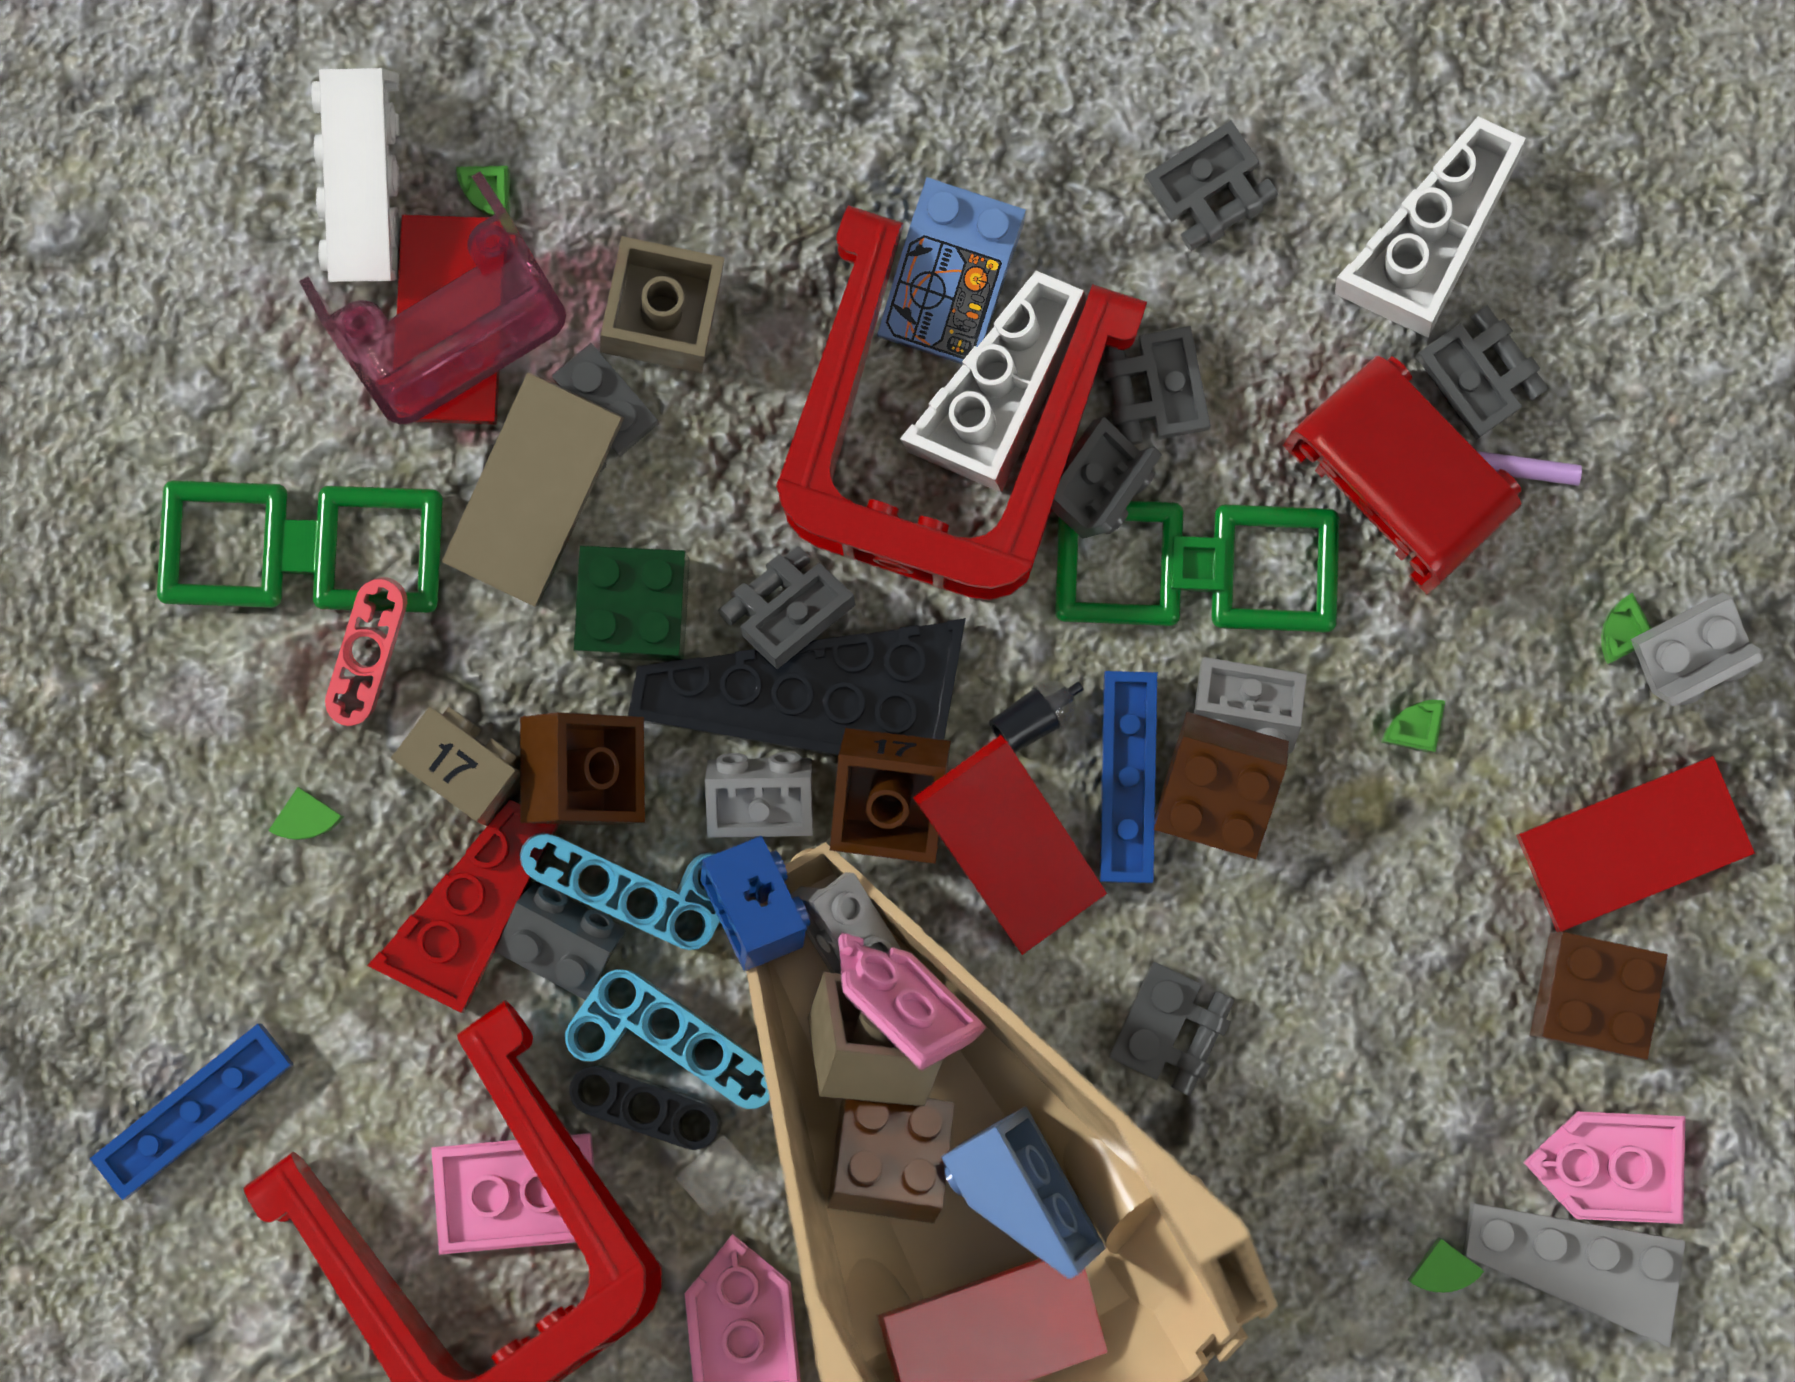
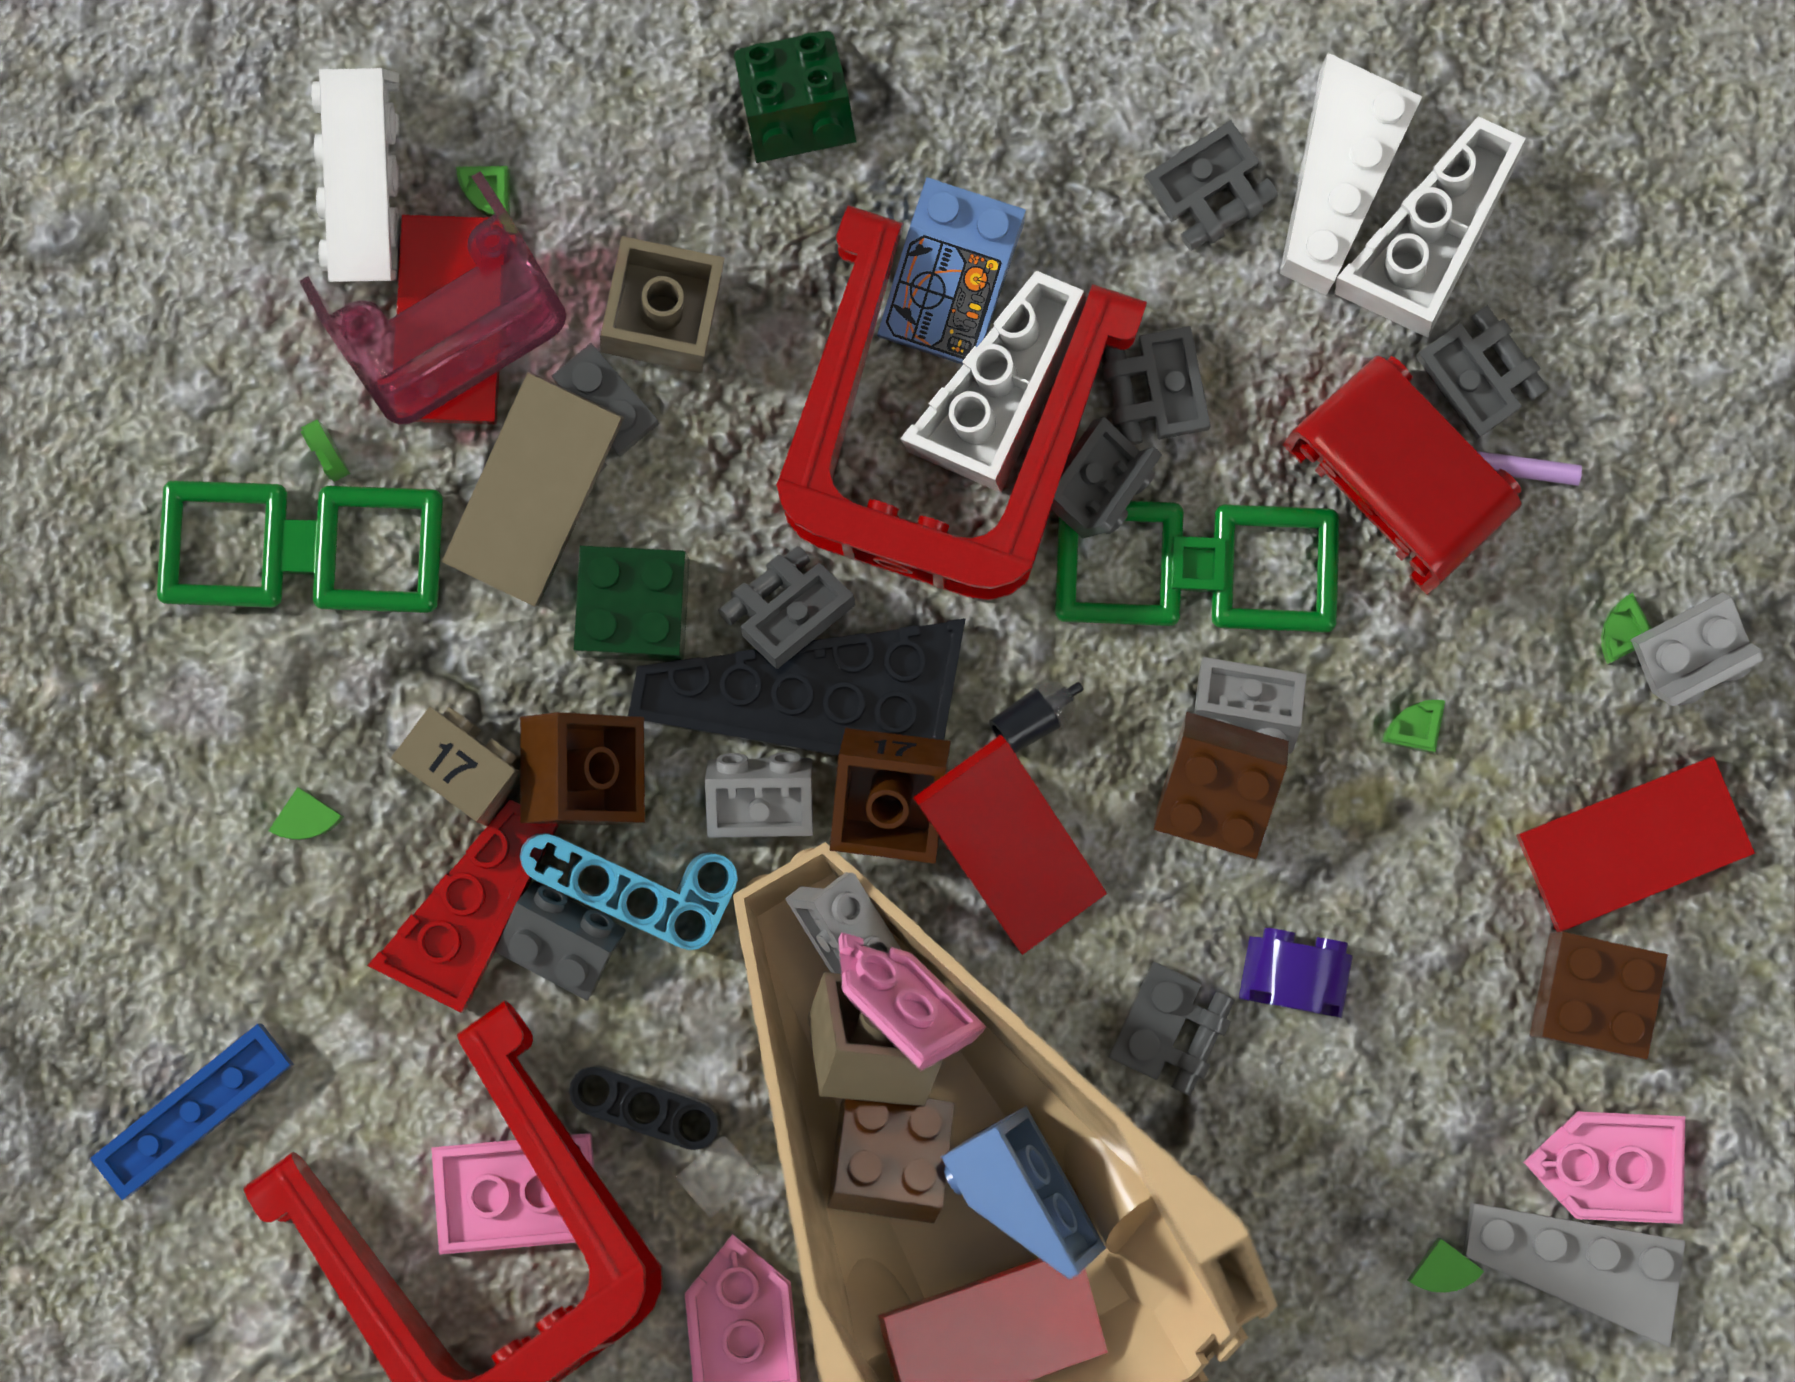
(321, 442): none -> bright green tile
(342, 684): coral beam -> none
(679, 1048): medium azure beam -> none
(755, 931): blue brick -> none
(794, 96): none -> dark green bracket
(1128, 777): blue plate -> none
(1296, 973): none -> dark purple cylinder
(1346, 155): none -> white wedge

